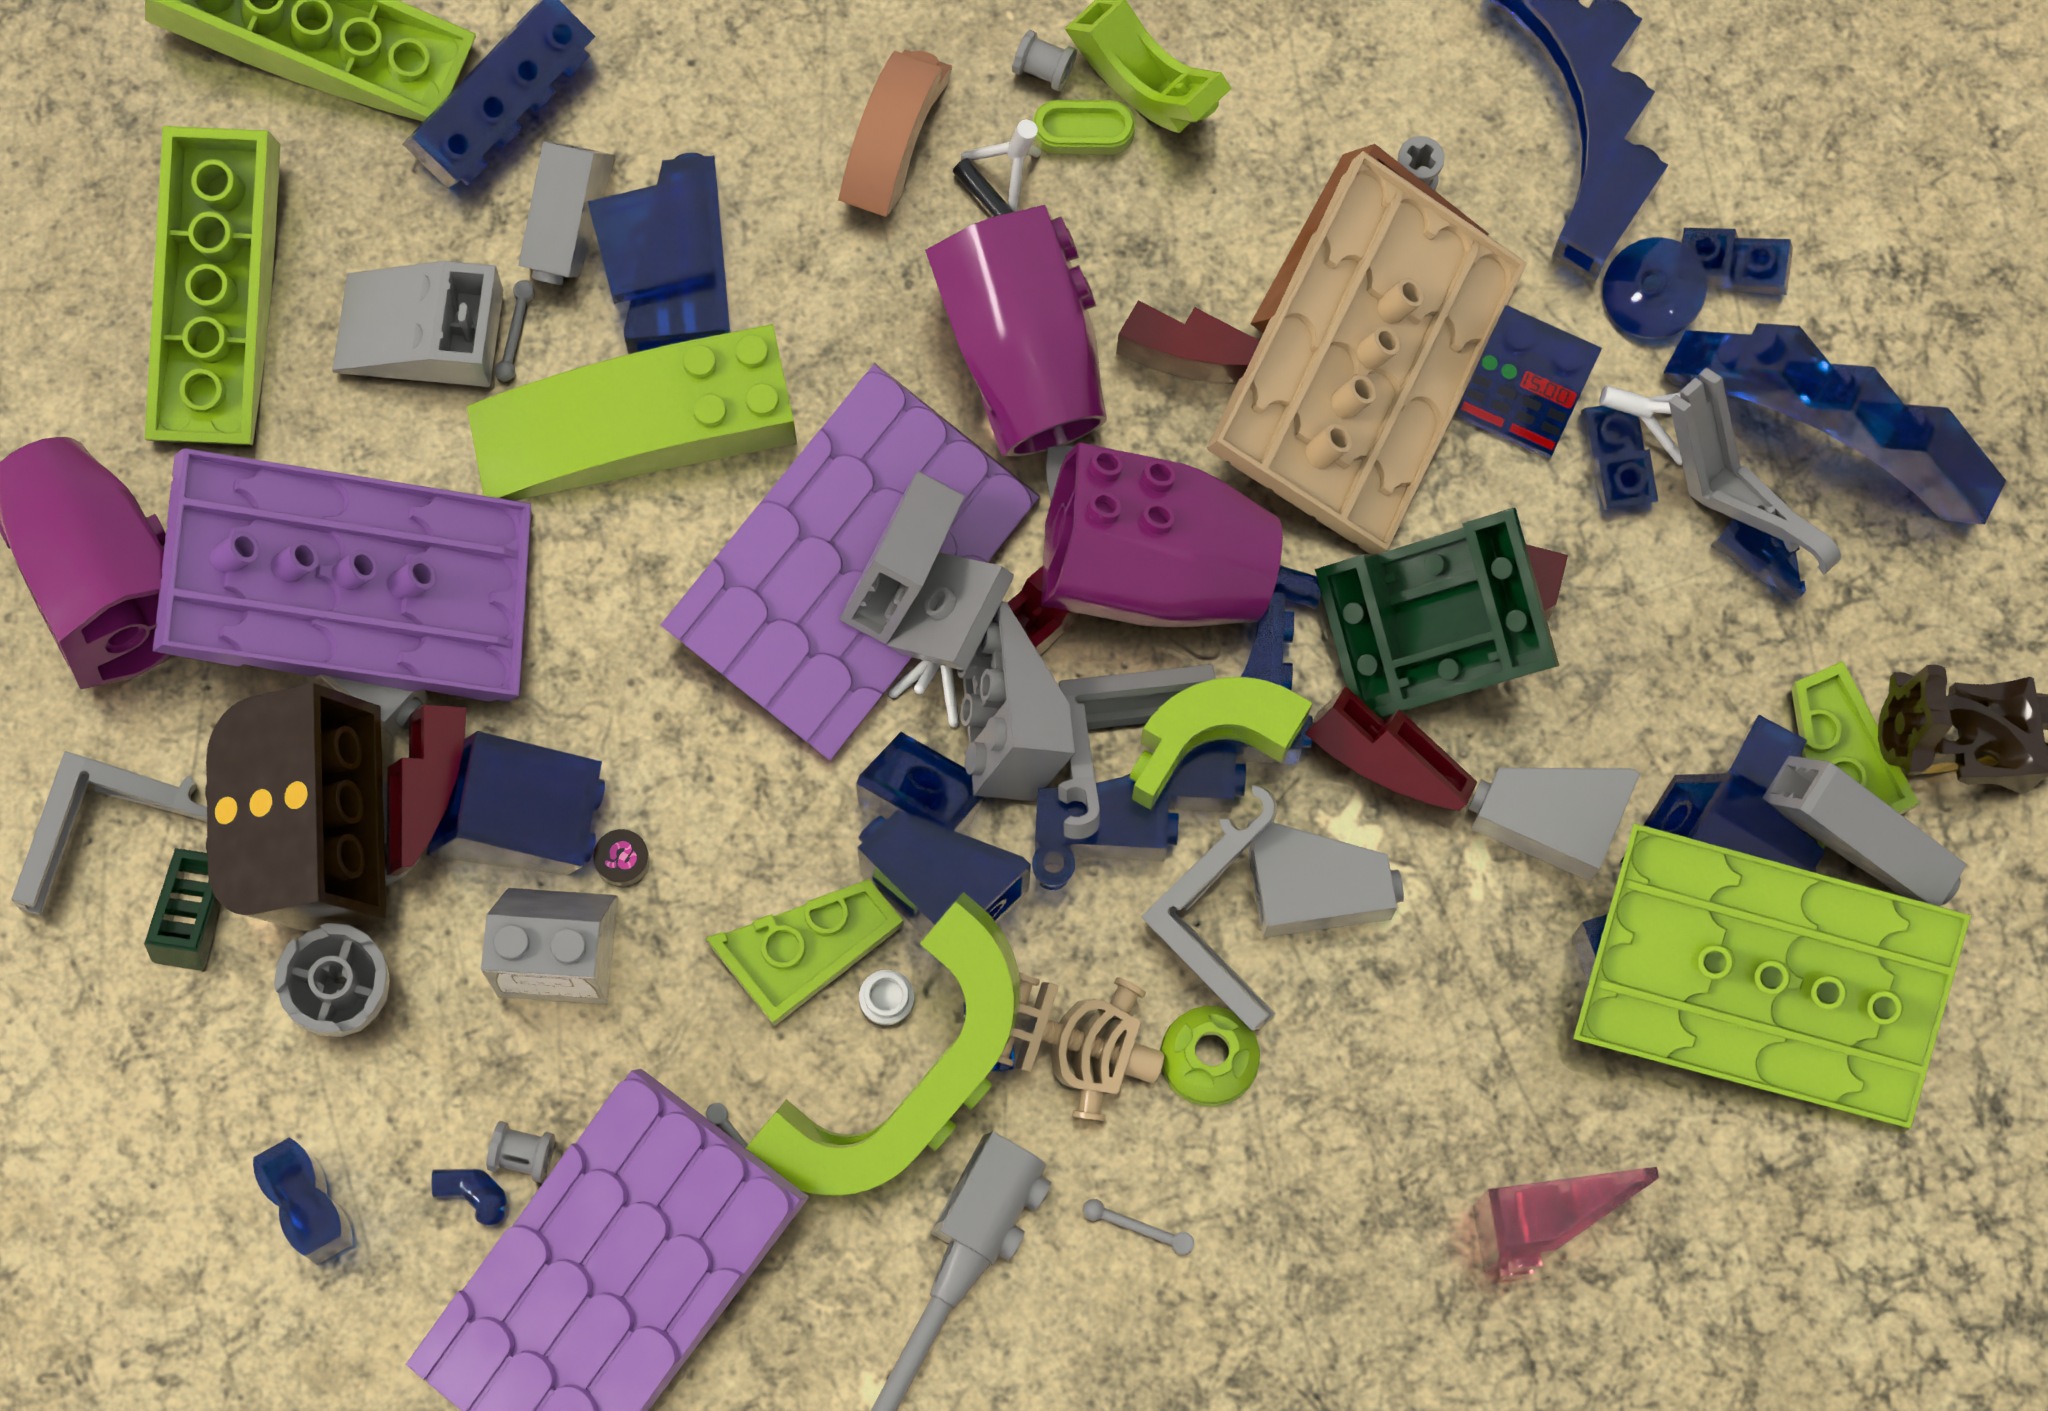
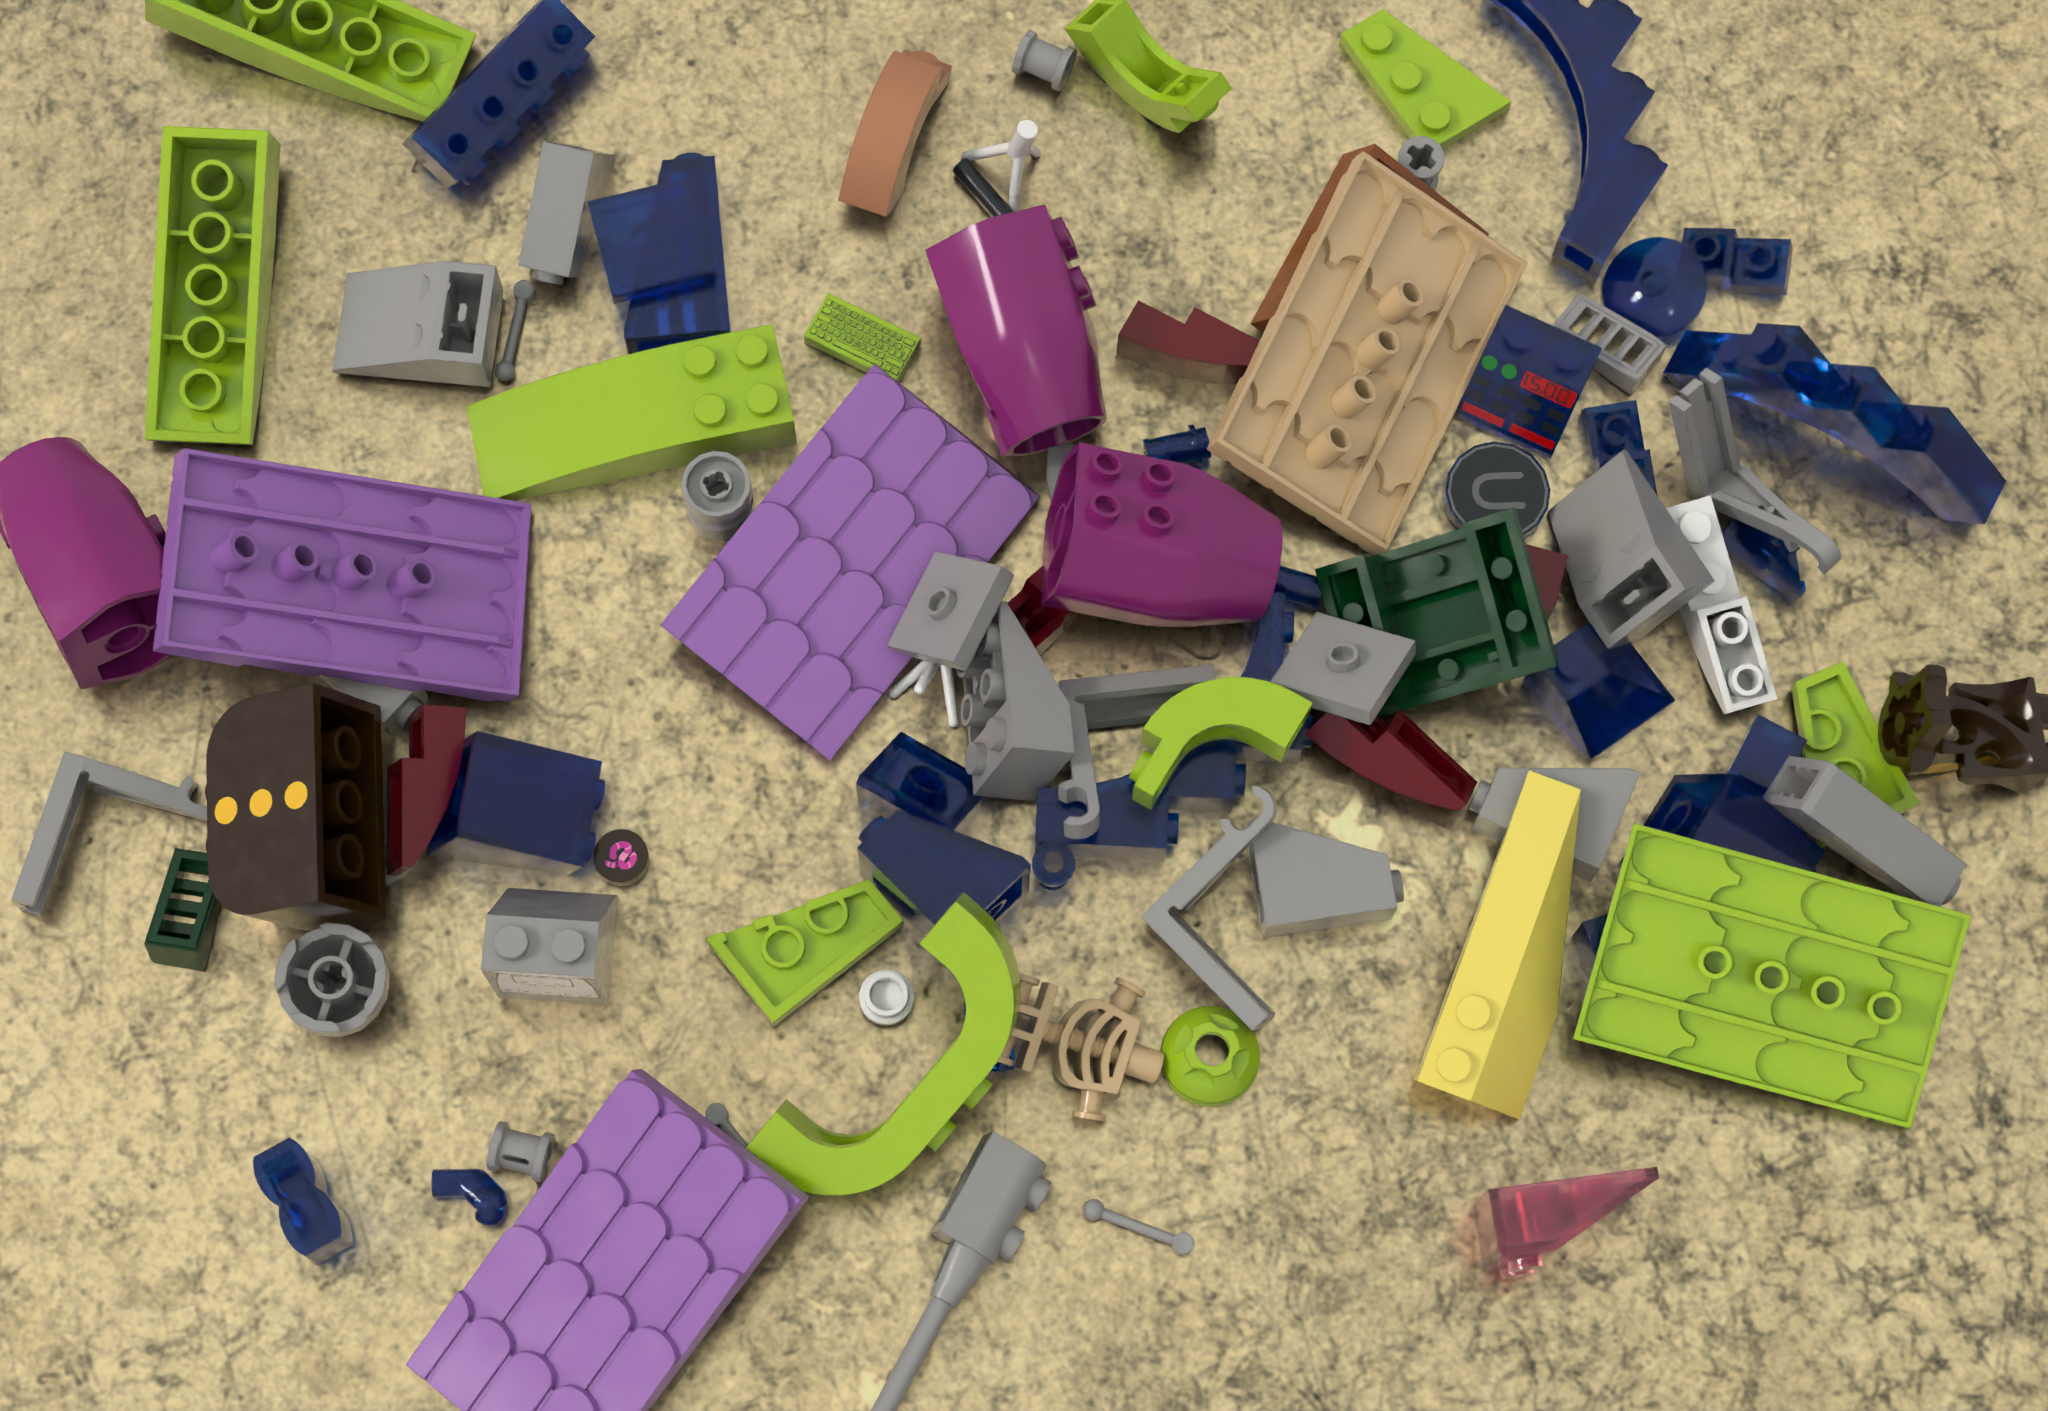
(717, 494): none -> light grey wheel
(861, 338): none -> lime tile
(902, 557): light grey slope -> none
(1084, 127): lime tile -> none
(1180, 447): none -> clear blue pin
(1345, 667): none -> light grey plate
(1419, 82): none -> lime wing
(1496, 479): none -> black tile
(1512, 959): none -> light yellow wedge
(1599, 691): none -> clear blue slope
(1625, 553): none -> light grey slope
(1631, 335): none -> light grey slope
(1643, 408): white plant -> none
(1721, 619): none -> white slope

